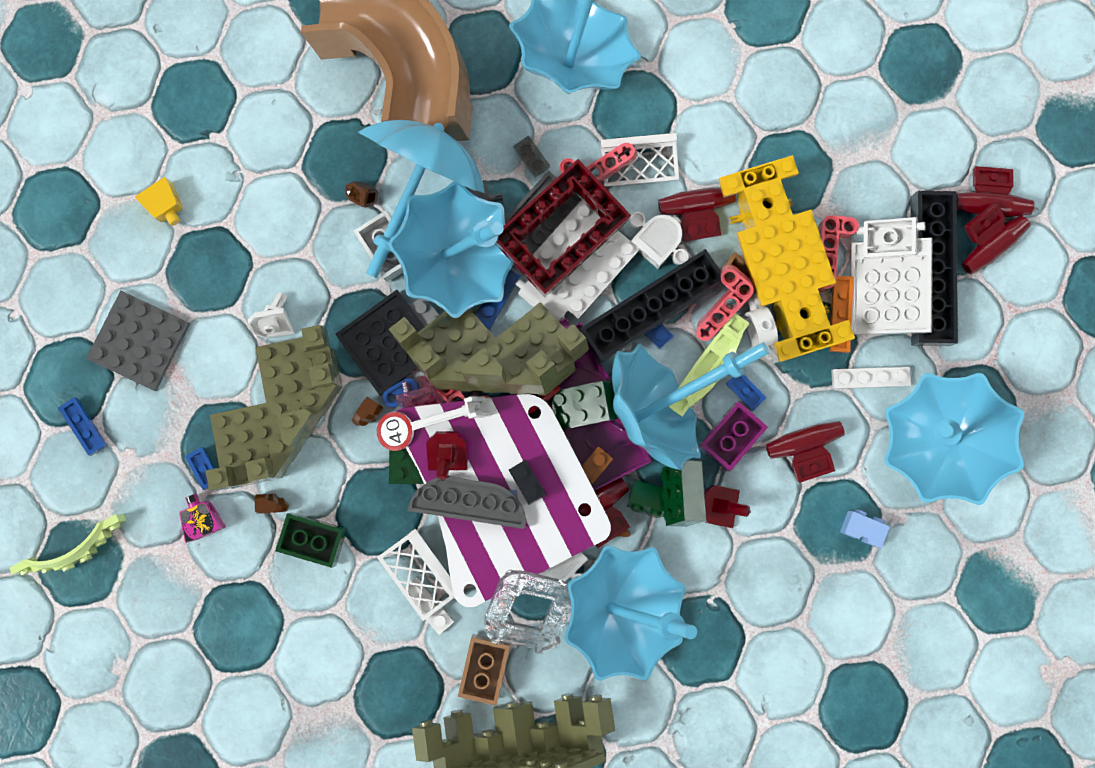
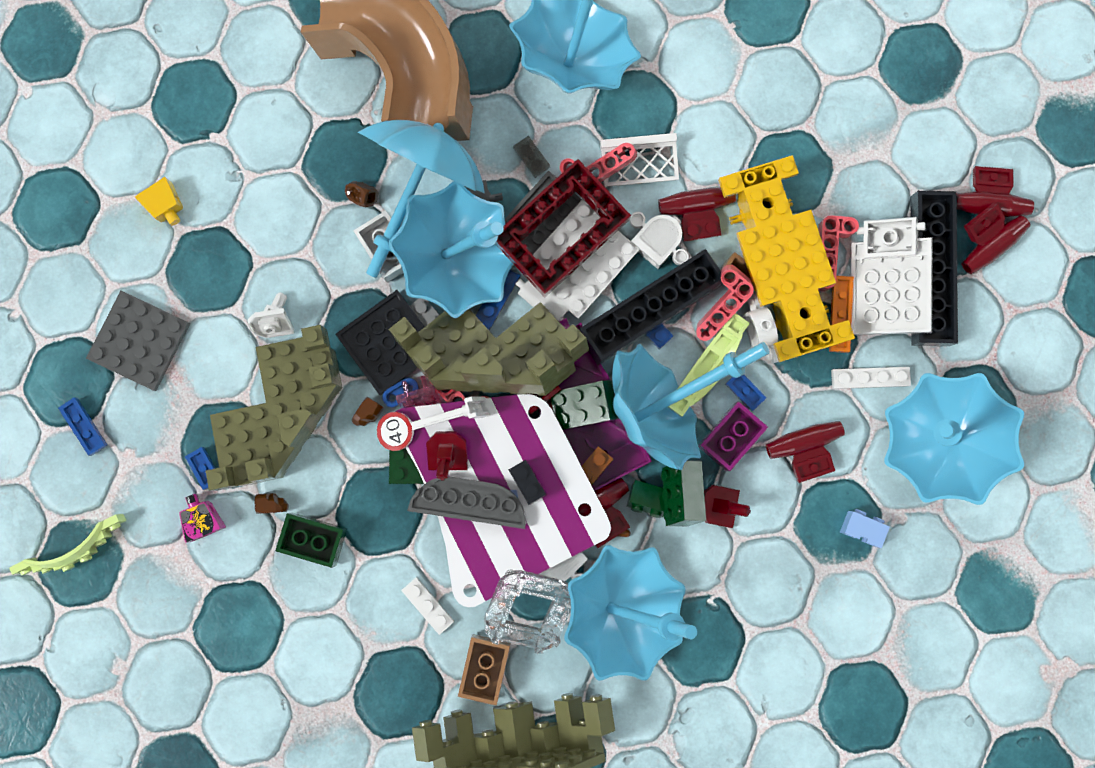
(433, 564): white fence -> none

